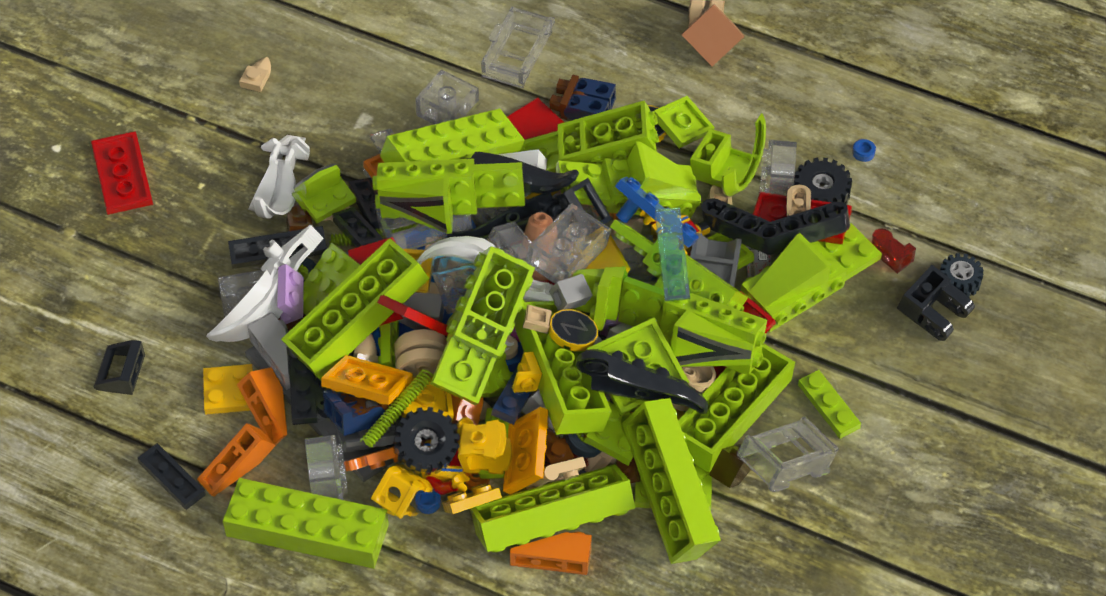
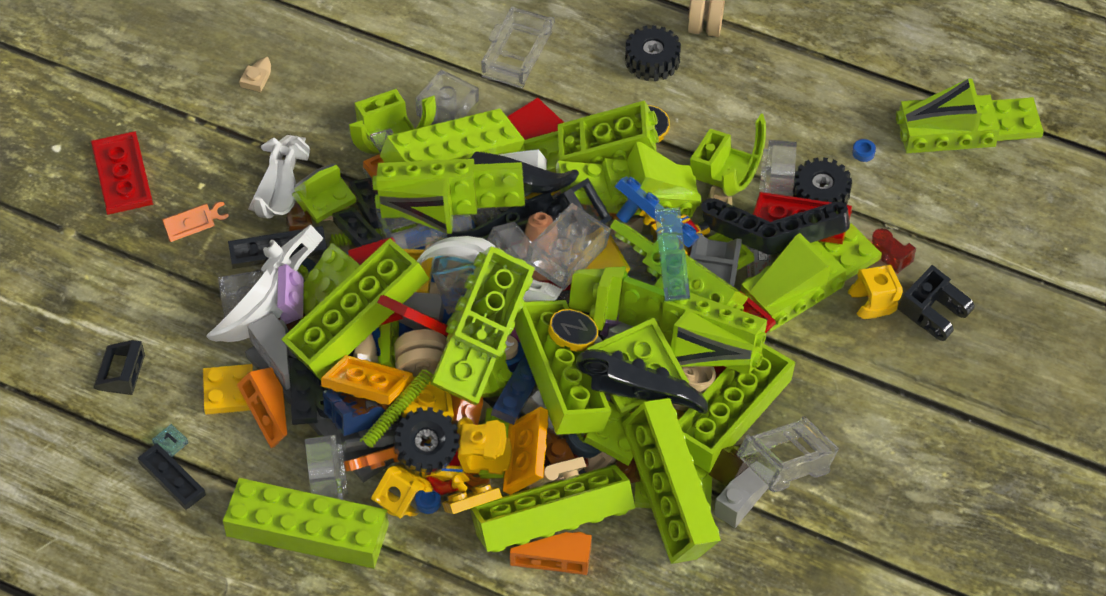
(171, 440): none -> clear light blue tile
(192, 221): none -> orange plate
(236, 459): orange slope -> none
(384, 113): none -> lime piece
(528, 374): yellow bracket -> none
(537, 319): tan tile -> none
(571, 293): light grey panel -> none
(582, 97): dark blue hips -> none
(654, 64): none -> black bush
(683, 121): lime plate -> none
(713, 35): nougat tile -> none
(739, 497): none -> light grey slope
(798, 199): tan plate -> none
(829, 404): lime plate -> none
(881, 288): none -> yellow piece
(965, 120): none -> lime wedge
(968, 271): black wheel -> none

